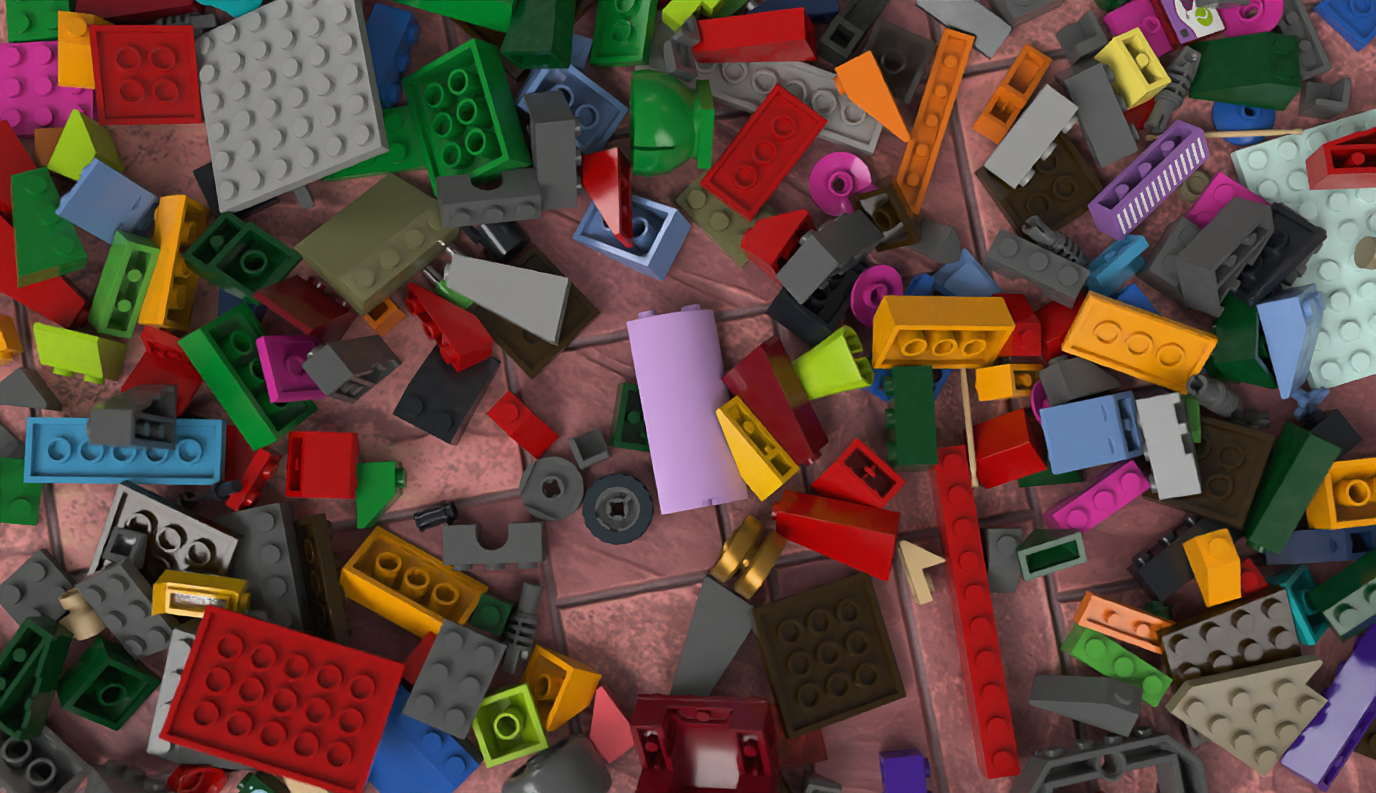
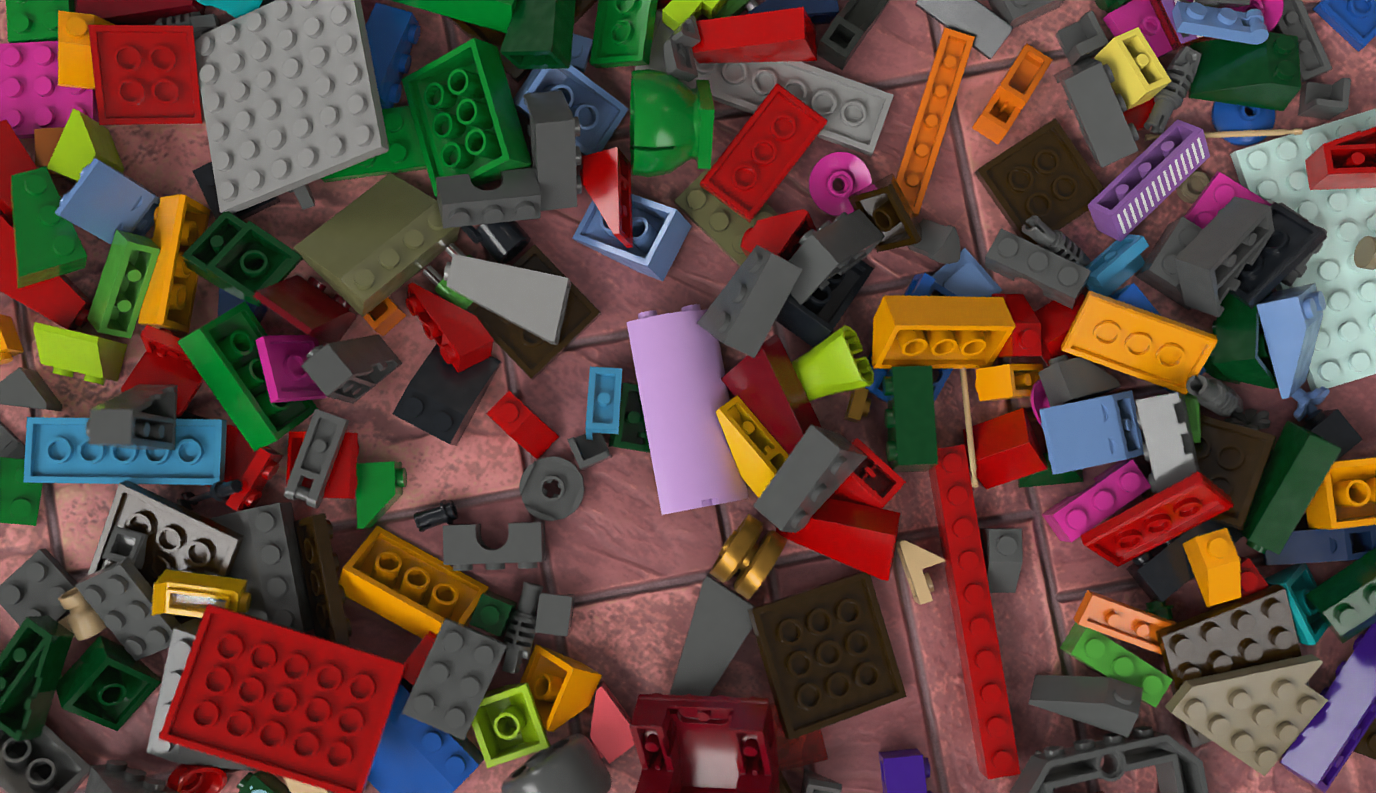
(316, 457): none -> dark grey plate
(554, 614): none -> dark grey panel
(603, 401): none -> dark azure panel
(636, 514): black wheel -> none
(751, 301): none -> dark grey wedge
(808, 478): none -> dark grey wedge
(858, 405): none -> pearl gold plate
(869, 90): orange slope -> none
(870, 290): dark pink dish -> none
(901, 57): clear smoke slope -> none
(1032, 137): light grey wedge -> none
(1049, 552): dark green slope -> none
(1157, 519): none -> red tile
(1220, 23): none -> medium blue plate

